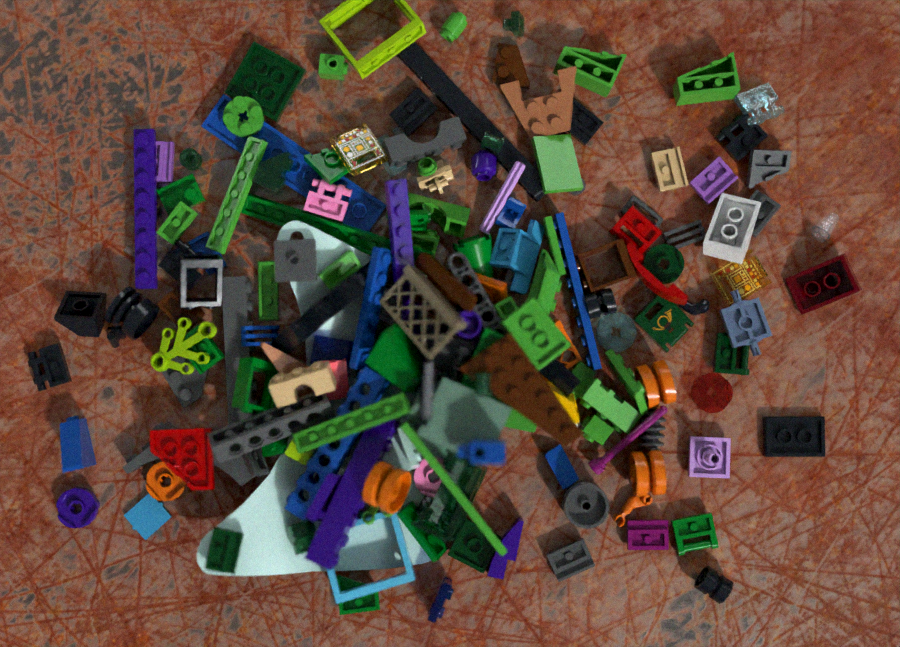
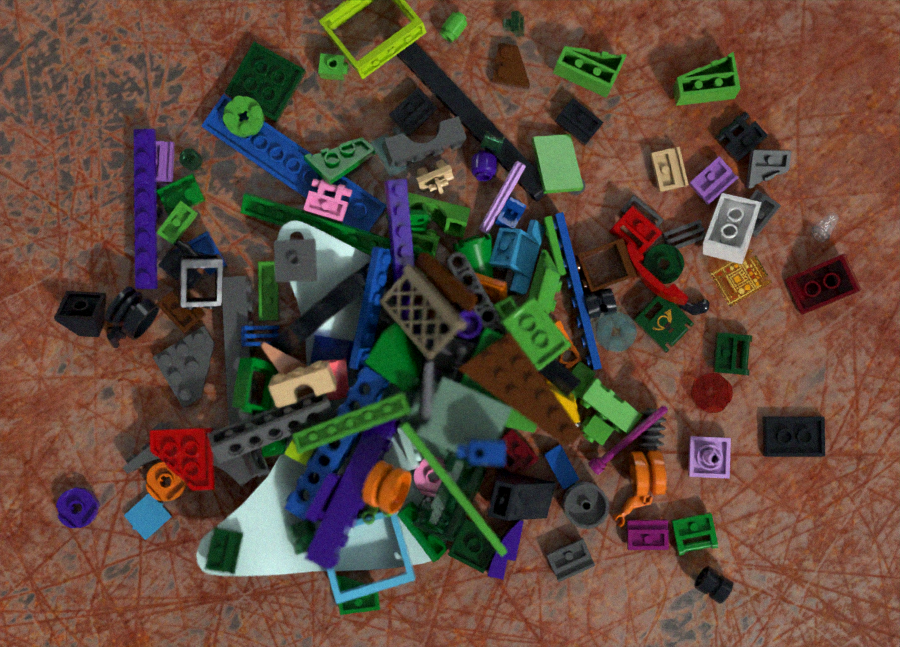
(54, 365): black plate -> none
(76, 444): blue slope -> none
(180, 347): lime plant -> none
(205, 345): green plate -> none
(236, 195): bright green tile -> none
(272, 171): clear green slope -> none
(340, 269): bright green plate -> none
(357, 144): clear yellow container -> none
(426, 166): bright green plate -> none
(444, 592): clear blue plate -> none
(483, 385): clear green bush -> none
(519, 452): none -> dark red plate
(520, 497): none -> black slope
(547, 113): nougat wing -> none
(625, 375): bright green wing -> none
(657, 383): orange wheel -> none
(745, 323): sand blue plate -> none
(757, 98): clear light blue plate -> none

